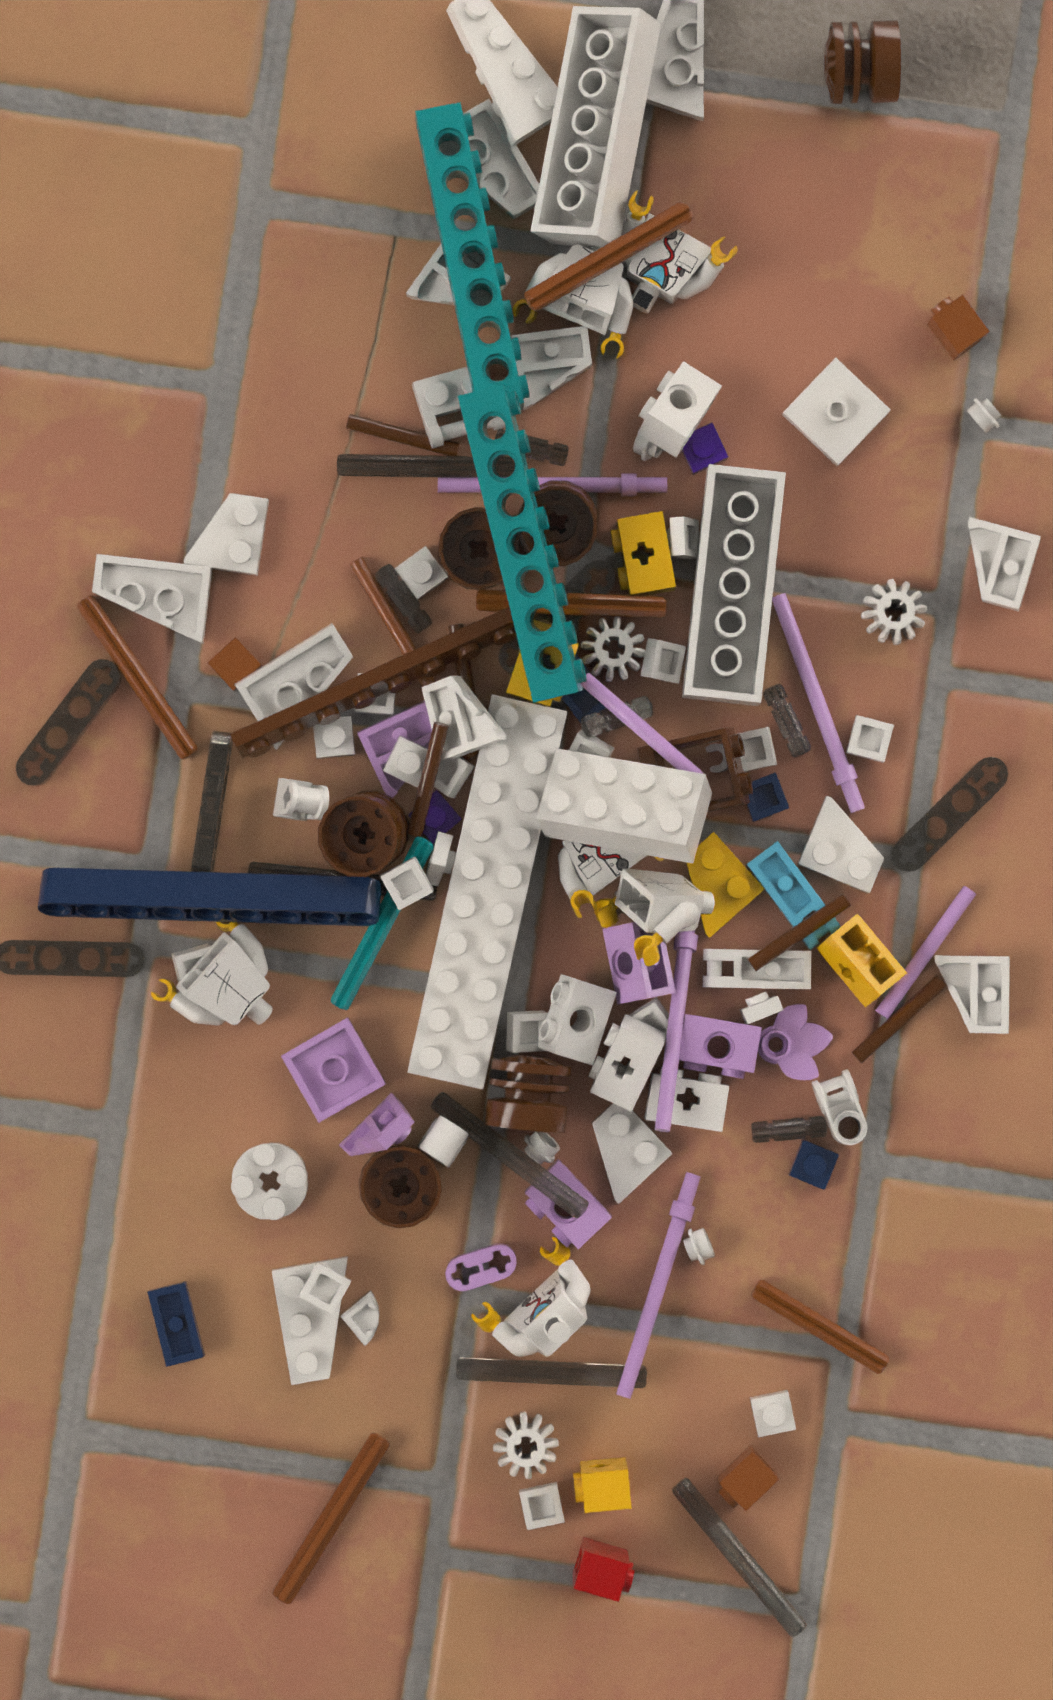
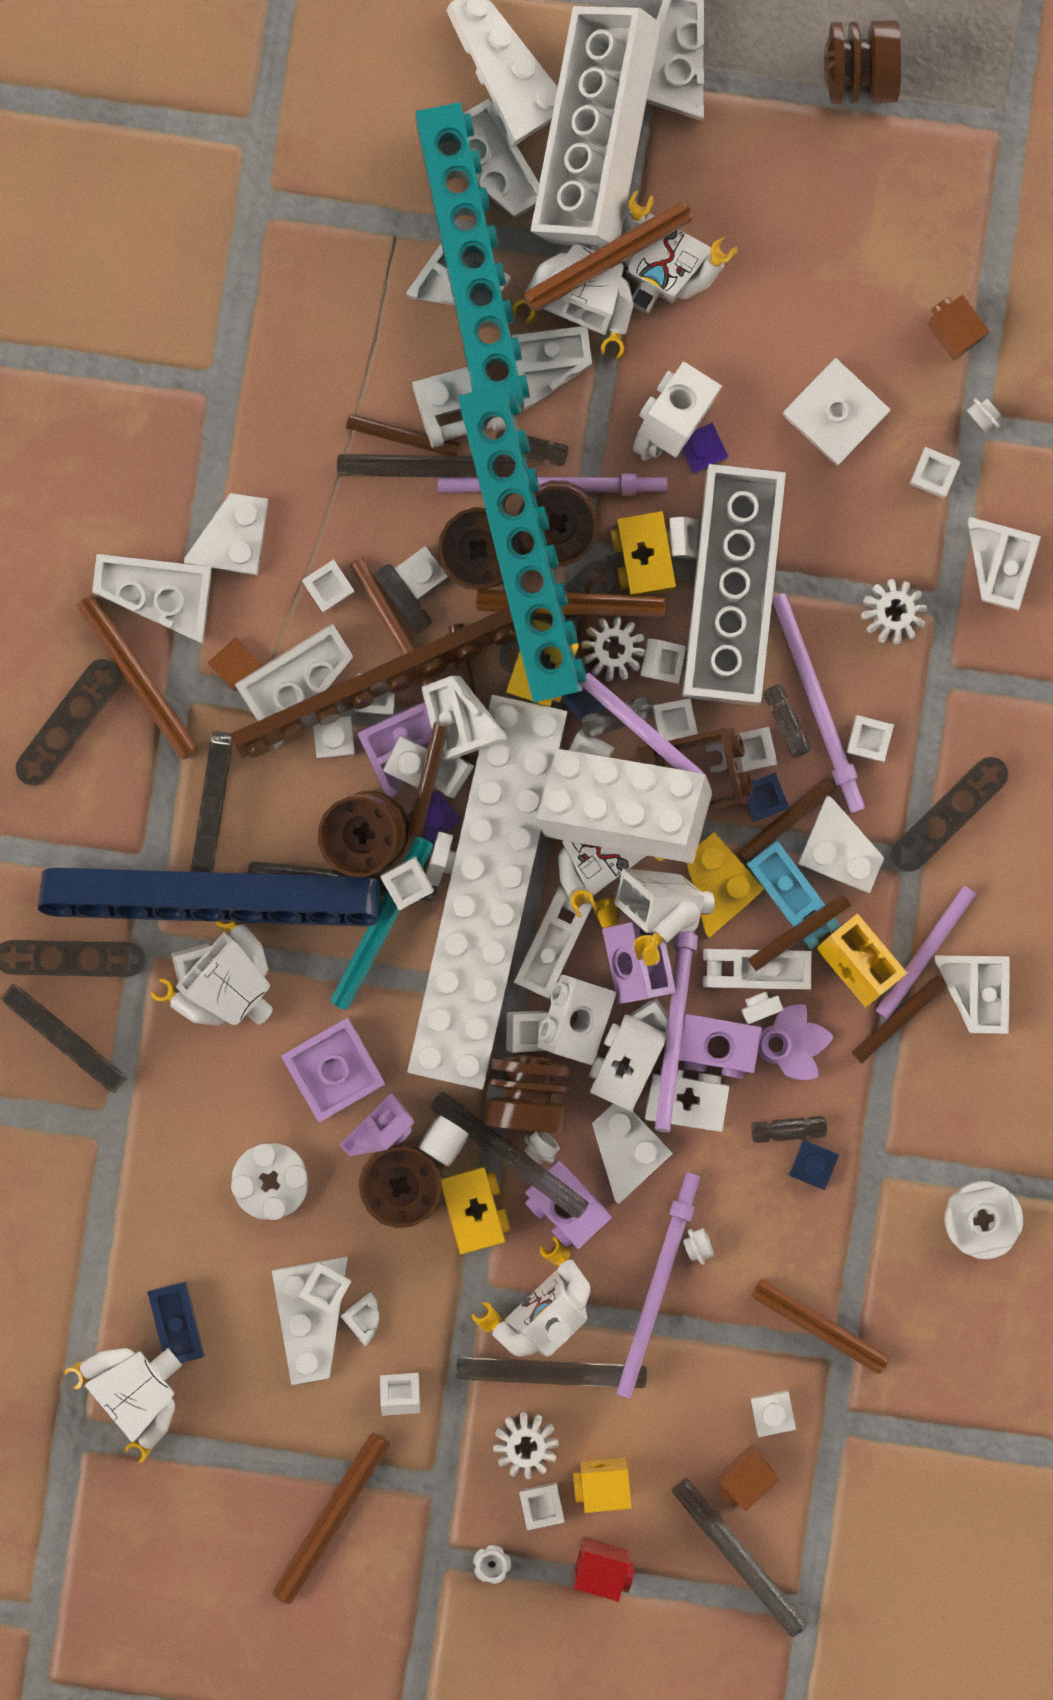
(63, 1038): none -> clear smoke beam
(132, 1392): none -> white torso
(300, 800): white piece -> none
(328, 586): none -> white plate
(400, 1394): none -> white plate
(472, 1232): none -> yellow brick
(483, 1276): lavender beam -> none
(497, 1573): none -> white plate
(551, 946): none -> white plate
(675, 719): none -> white plate
(786, 820): none -> reddish brown bar
(840, 1105): white piece -> none
(934, 472): none -> white plate
(1001, 1232): none -> white plate

